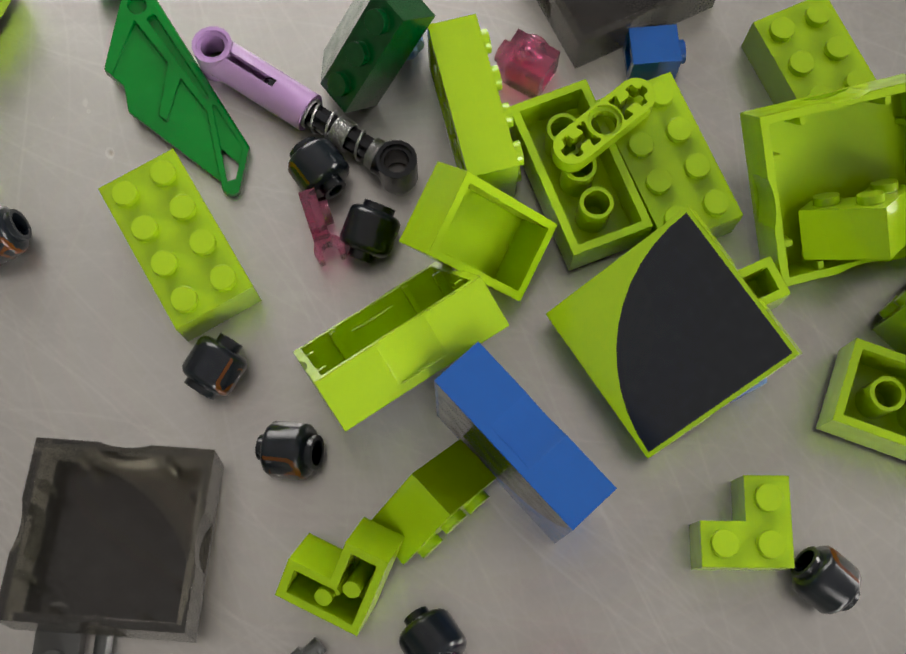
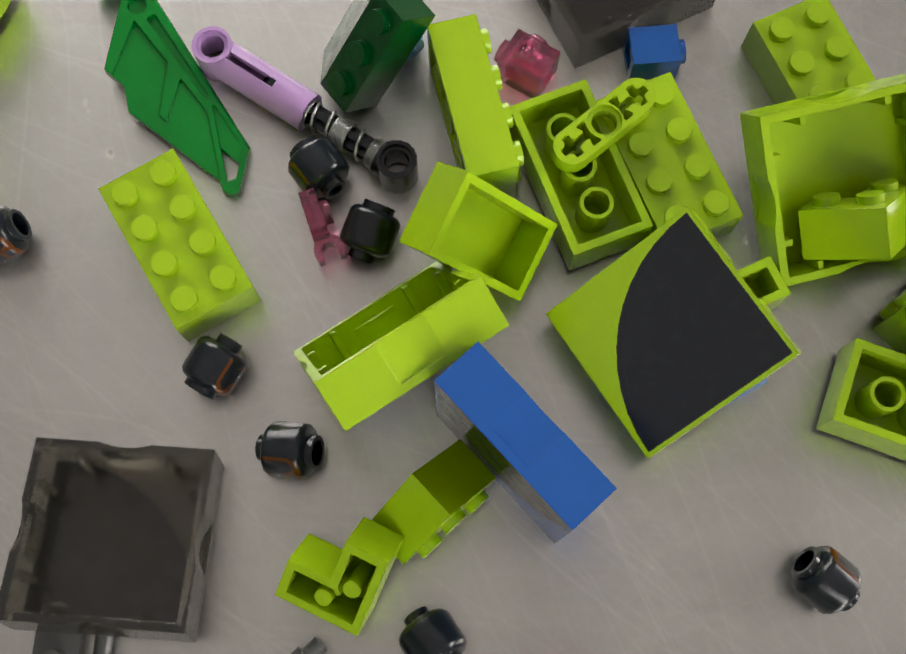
(757, 535): lime brick -> none

